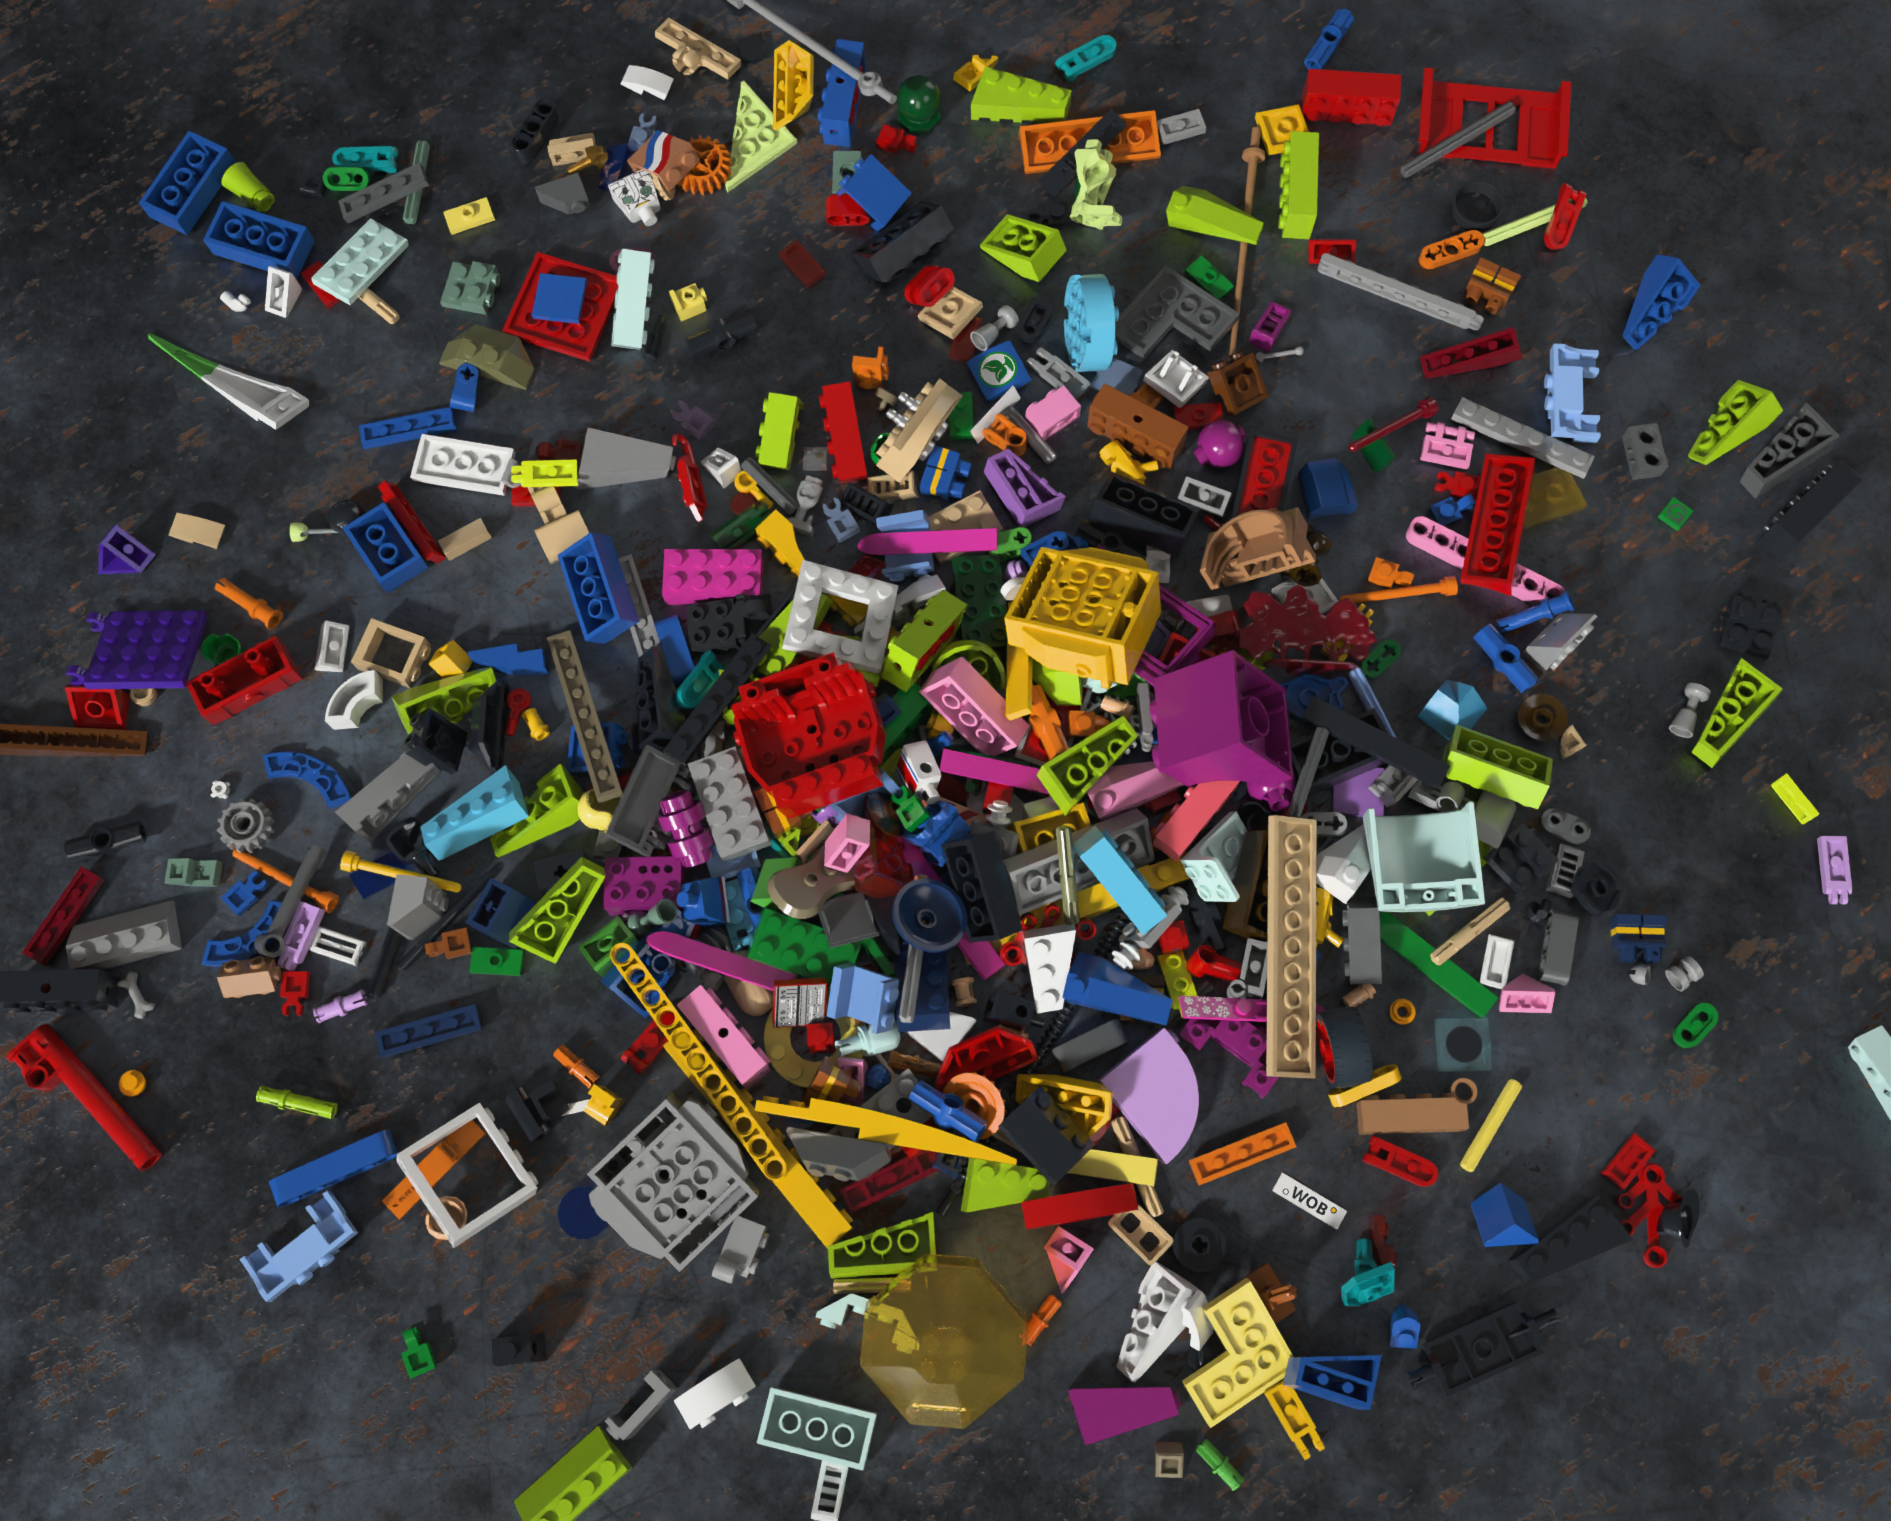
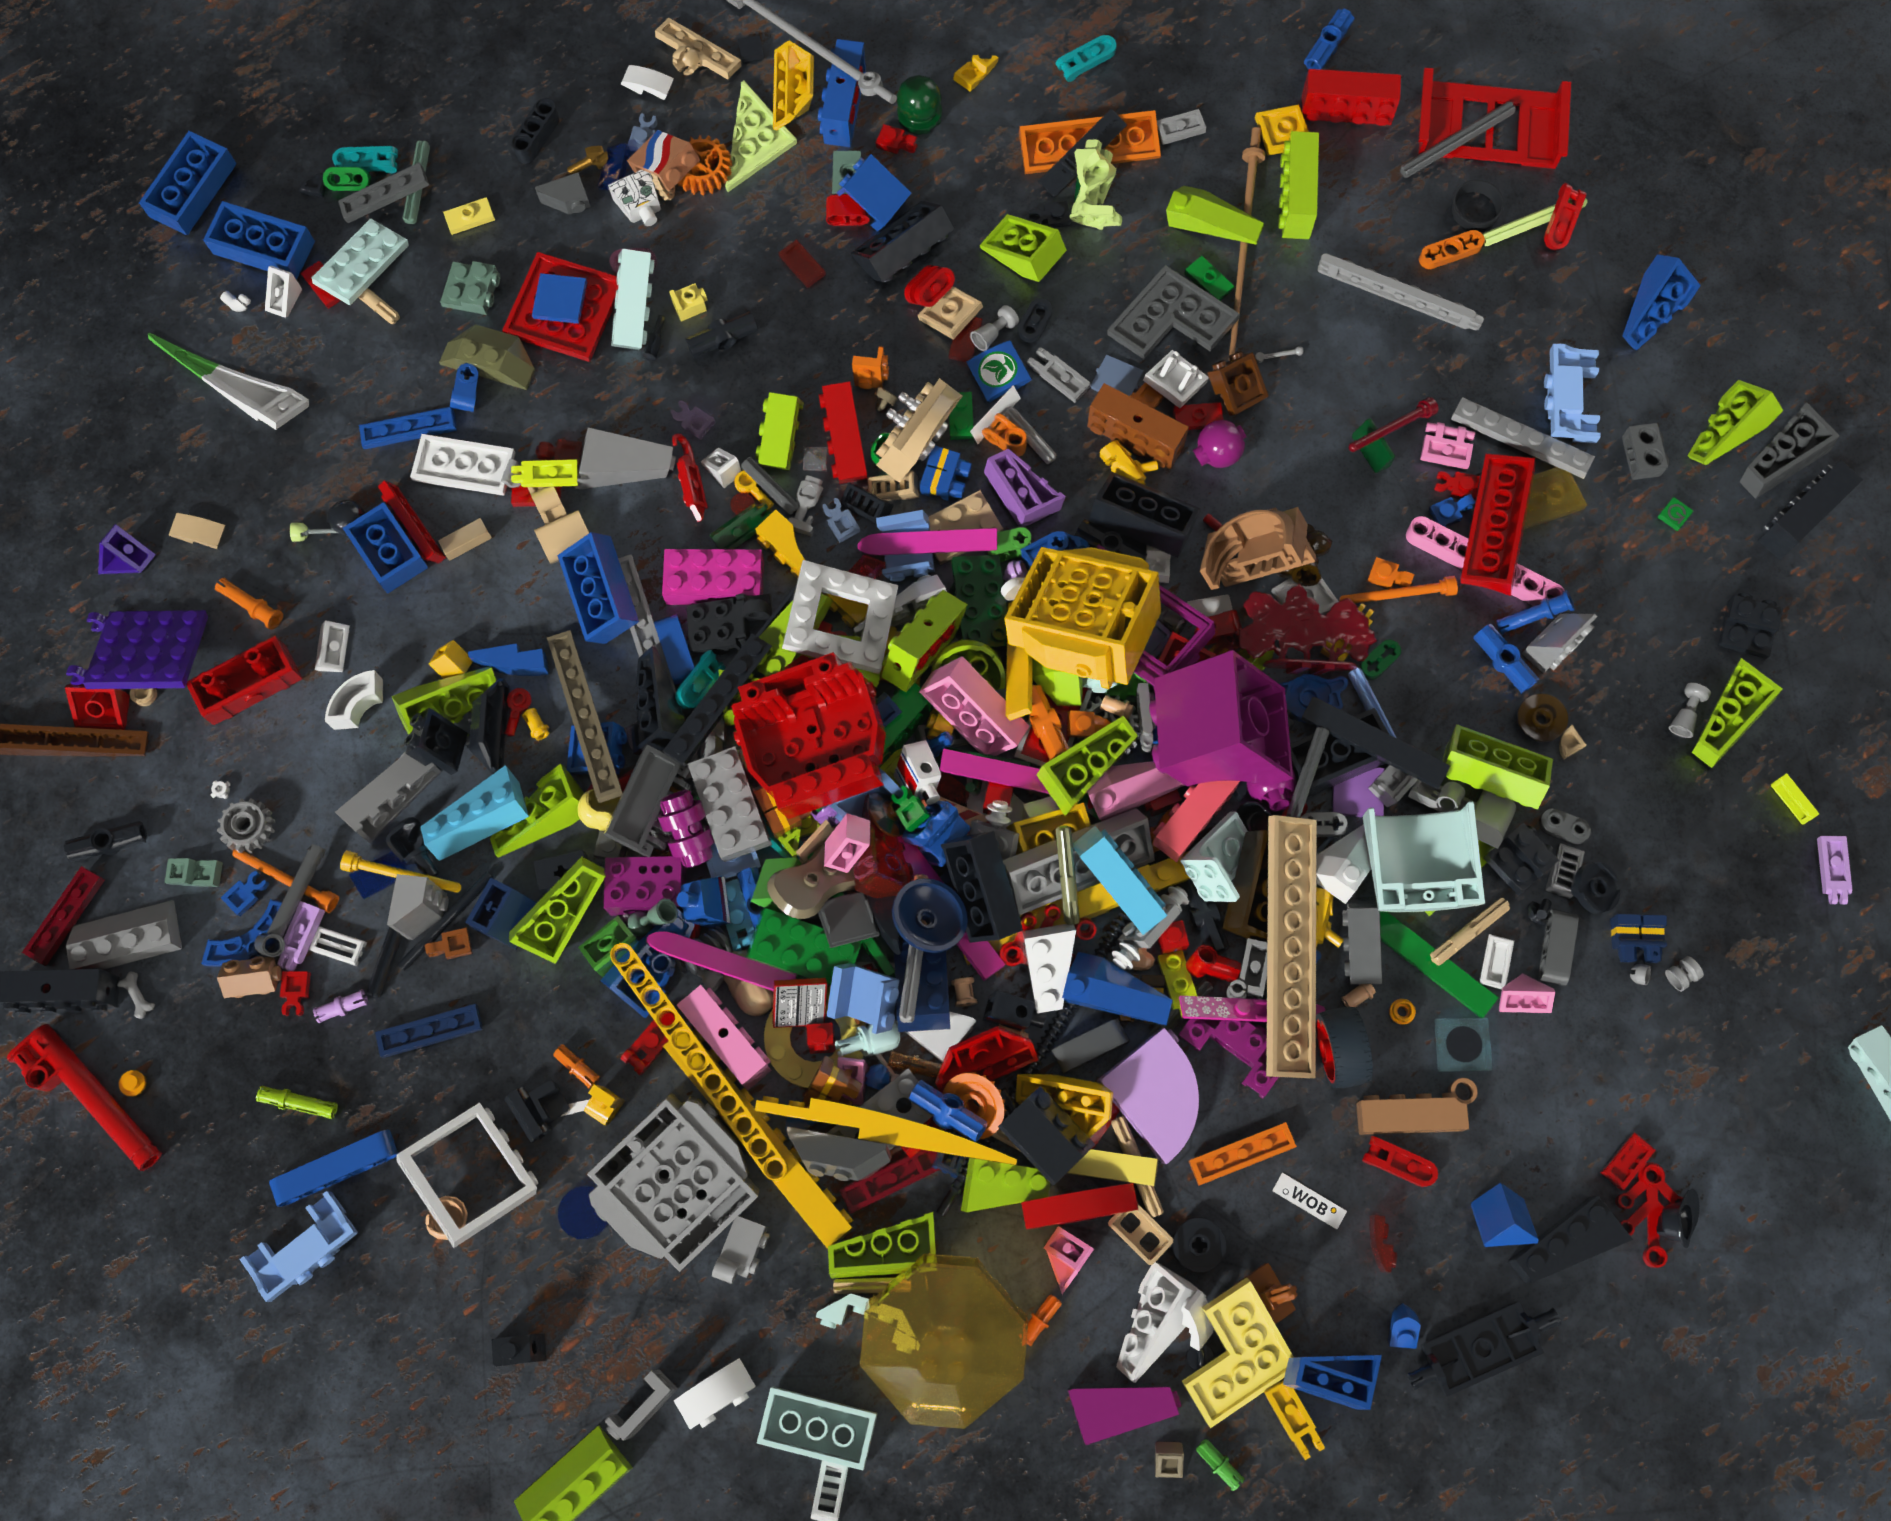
(220, 648): green hair -> none
(246, 185): lime plant -> none
(311, 770): blue tile -> none
(370, 643): tan window -> none
(419, 1356): green plate -> none
(434, 1166): orange piece -> none
(496, 961): green plate -> none
(570, 149): tan panel -> none
(1018, 98): lime wedge -> none
(1053, 412): bright pink brick -> none
(1090, 322): medium azure brick -> none
(1206, 497): light grey brick -> none
(1264, 339): magenta slope -> none
(1264, 472): red brick -> none
(1326, 489): blue slope -> none
(1339, 248): red slope -> none
(1369, 1280): teal piece -> none
(1381, 1079): yellow beam -> none
(1453, 705): dark azure slope -> none
(1473, 355): dark red slope -> none
(1491, 1125): light yellow axle -> none
(1495, 295): dark orange hips -> none
(1694, 1026): green plate -> none

